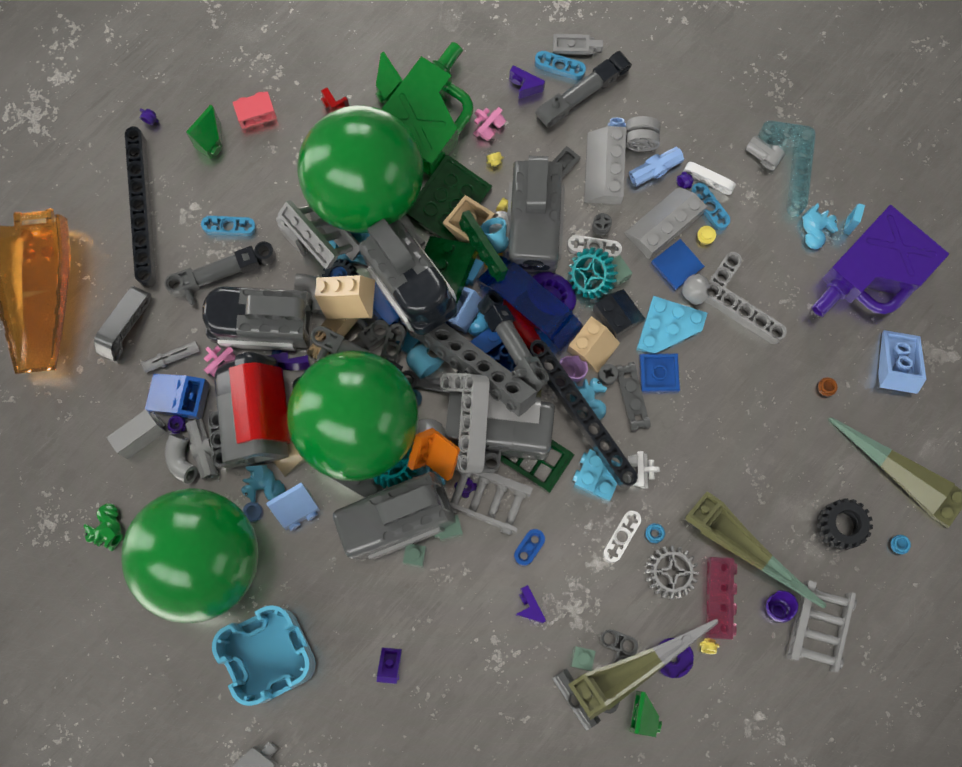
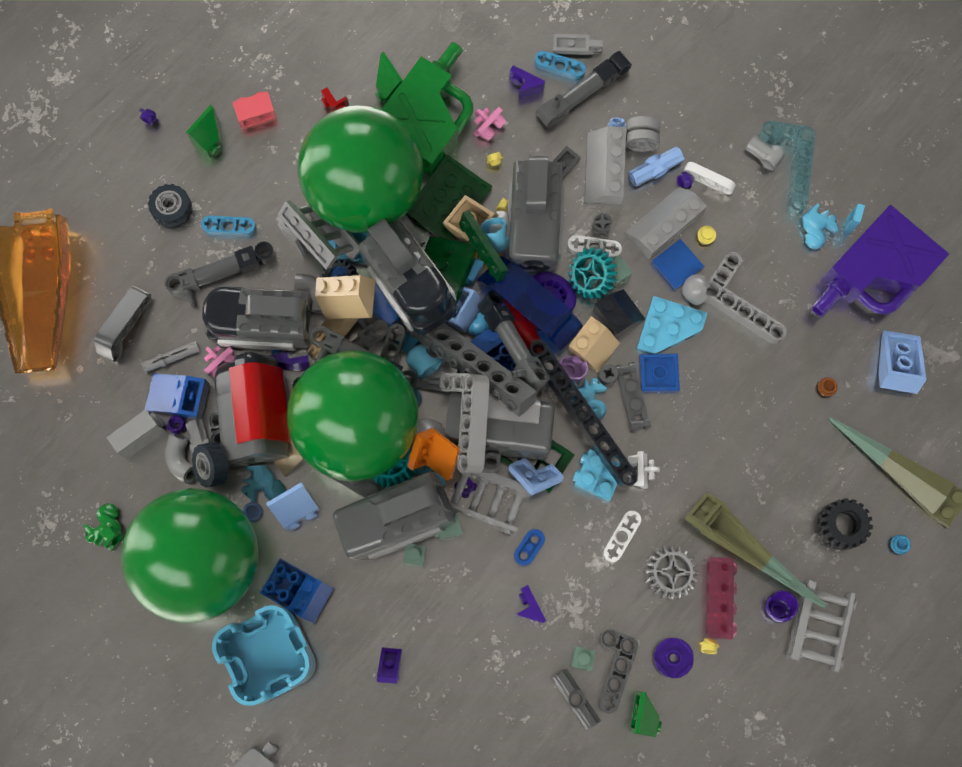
(143, 214): black beam -> none
(168, 195): none -> black wheel
(210, 464): none -> black wheel
(296, 591): none -> blue slope
(535, 480): none -> light blue plate
(612, 683): olive plate -> none
(661, 533): dark azure plate -> none
(709, 214): dark azure beam -> none

